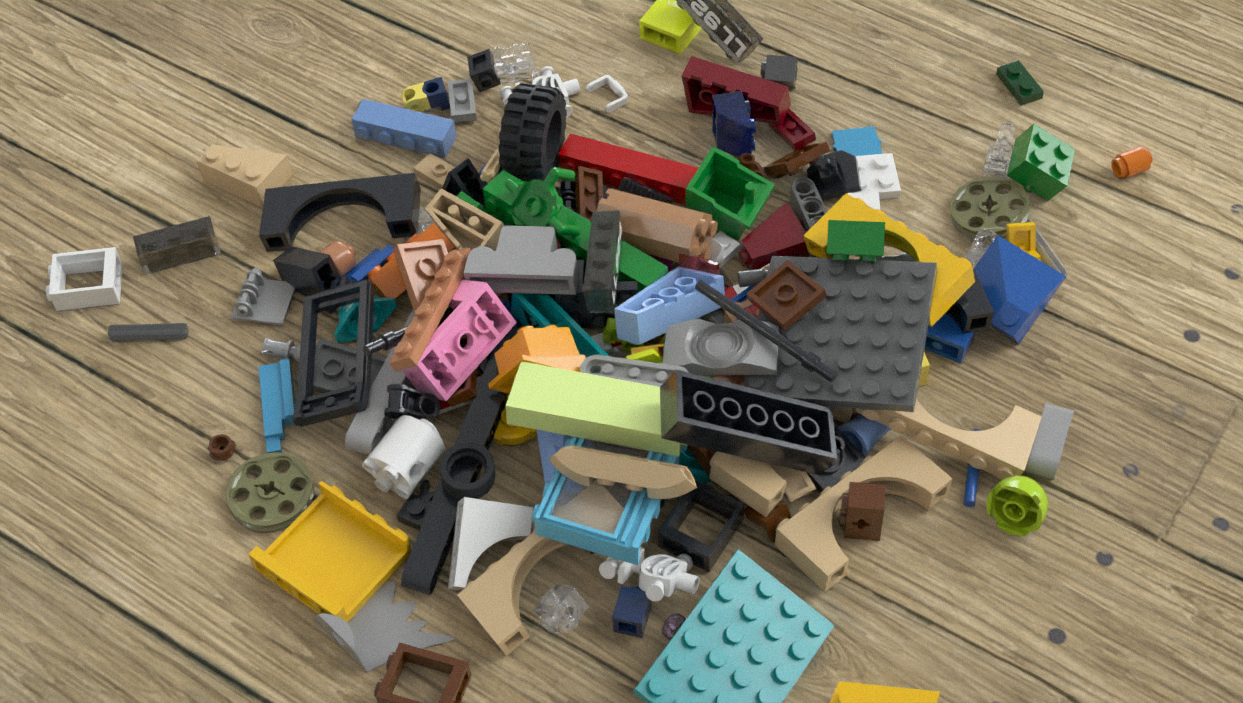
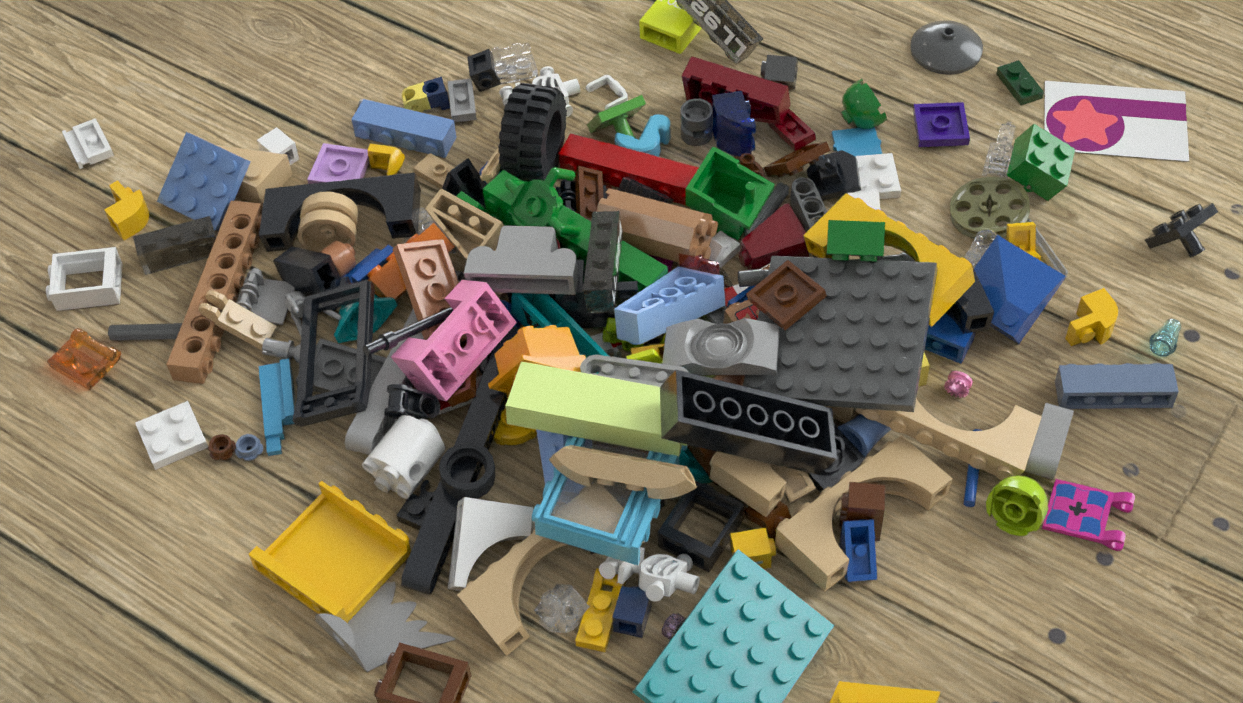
(80, 366): none -> clear orange plate
(88, 143): none -> white plate
(129, 212): none -> yellow brick
(171, 435): none -> white plate
(203, 180): none -> medium blue plate
(225, 273): none -> medium nougat brick
(236, 319): none -> tan hinge
(245, 442): none -> sand blue plate
(265, 482): olive wedge -> none
(278, 142): none -> white brick
(295, 302): none -> light grey plant
(327, 219): none -> tan wheel
(338, 164): none -> lavender plate
(385, 158): none -> yellow plate
(430, 311): nougat plate -> none
(597, 620): none -> yellow plate
(617, 116): none -> bright green tile
(655, 131): none -> medium azure animal
(696, 122): none -> dark grey wheel
(754, 545): none -> yellow brick
(772, 204): none -> dark grey axle
(808, 360): black bar -> none
(858, 545): none -> blue slope
(861, 106): none -> green cylinder
(941, 124): none -> dark purple plate
(946, 47): none -> dark grey dish
(960, 389): none -> bright pink bush
(1085, 511): none -> dark pink flag
(1096, 318): none -> yellow brick
(1116, 386): none -> sand blue brick
(1118, 120): none -> sticker
(1131, 162): orange brick -> none
(1165, 339): none -> clear light blue cone
(1182, 228): none -> black plate

